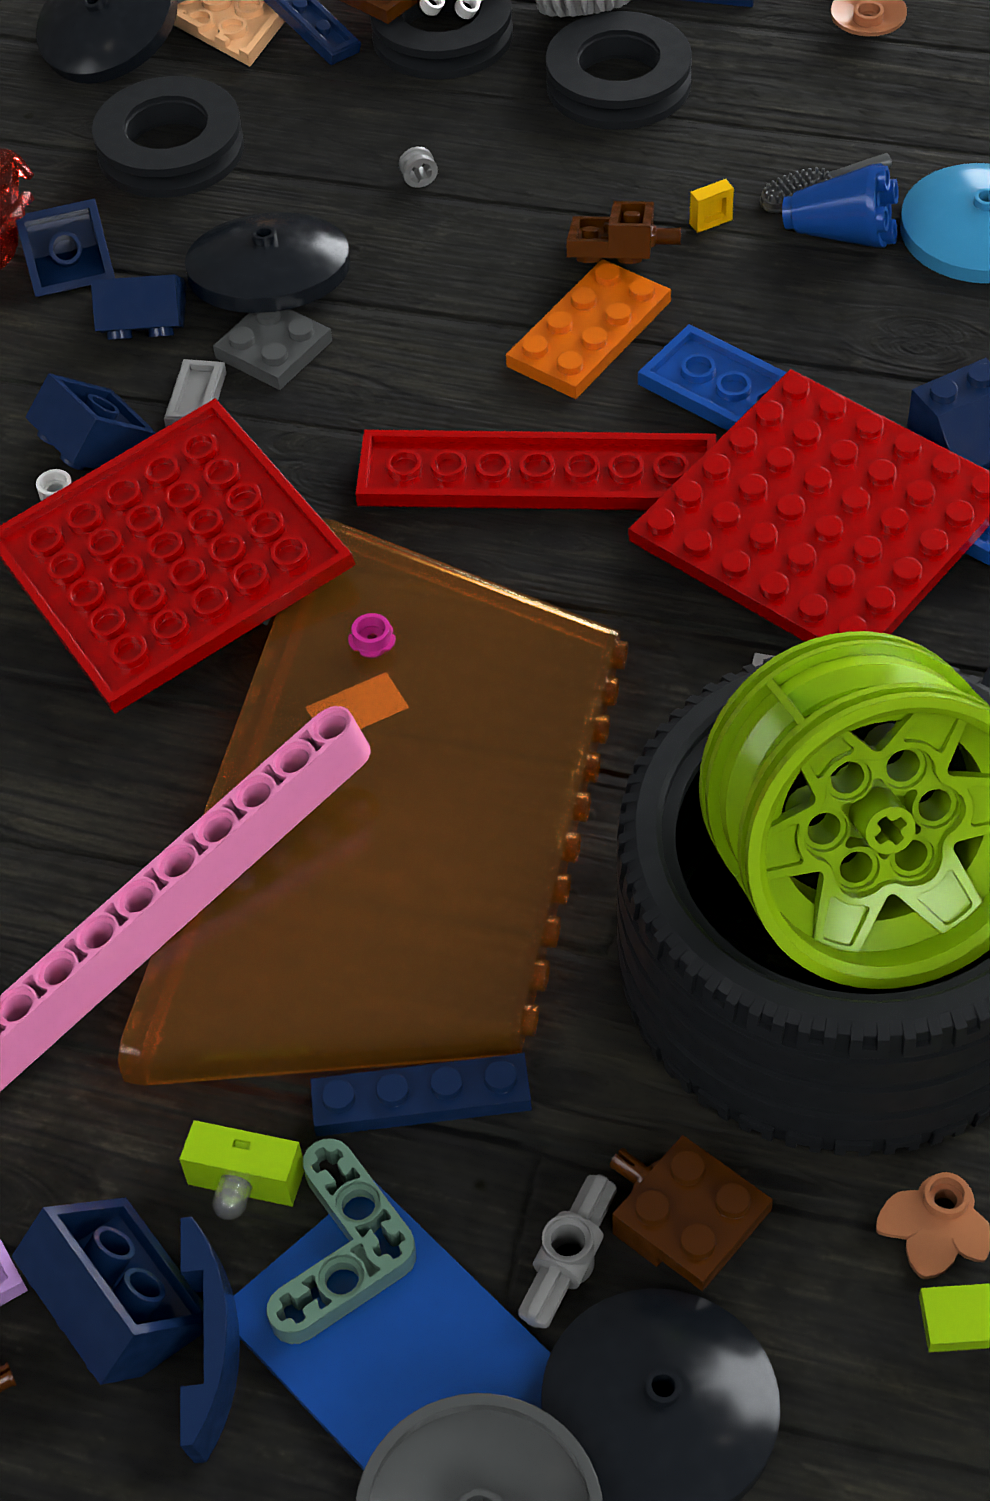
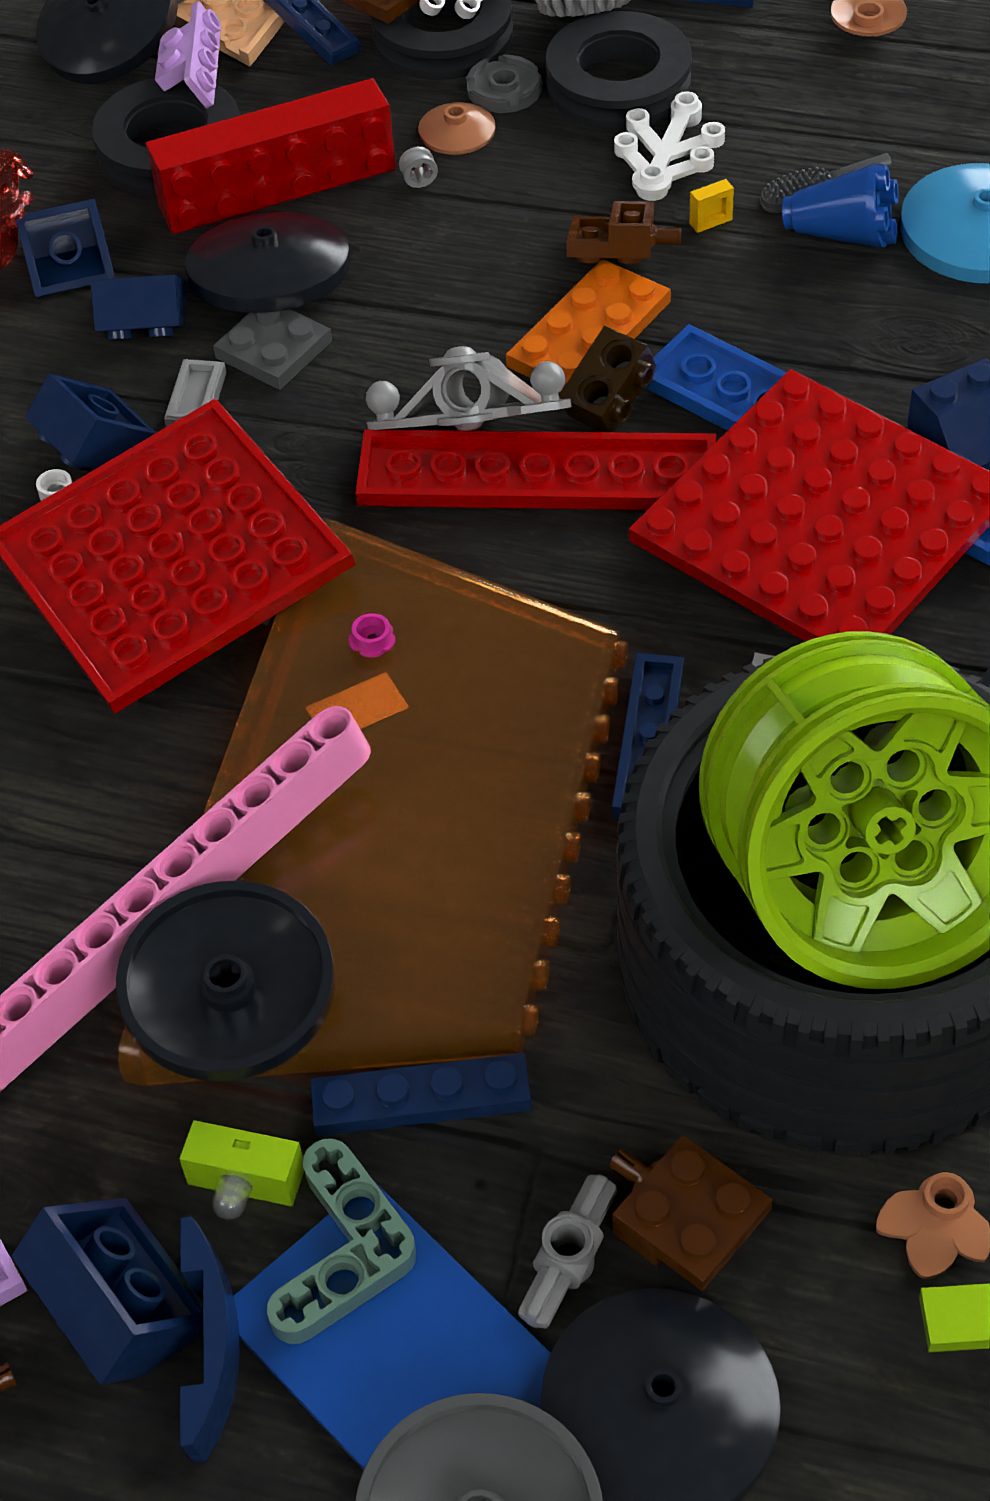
(191, 55): none -> lavender bracket
(225, 980): none -> black dish
(272, 155): none -> red brick
(455, 406): none -> light grey piece
(456, 128): none -> nougat dish
(520, 92): none -> dark grey tile
(599, 377): none -> dark brown brick
(651, 701): none -> dark blue plate
(655, 179): none -> white plant

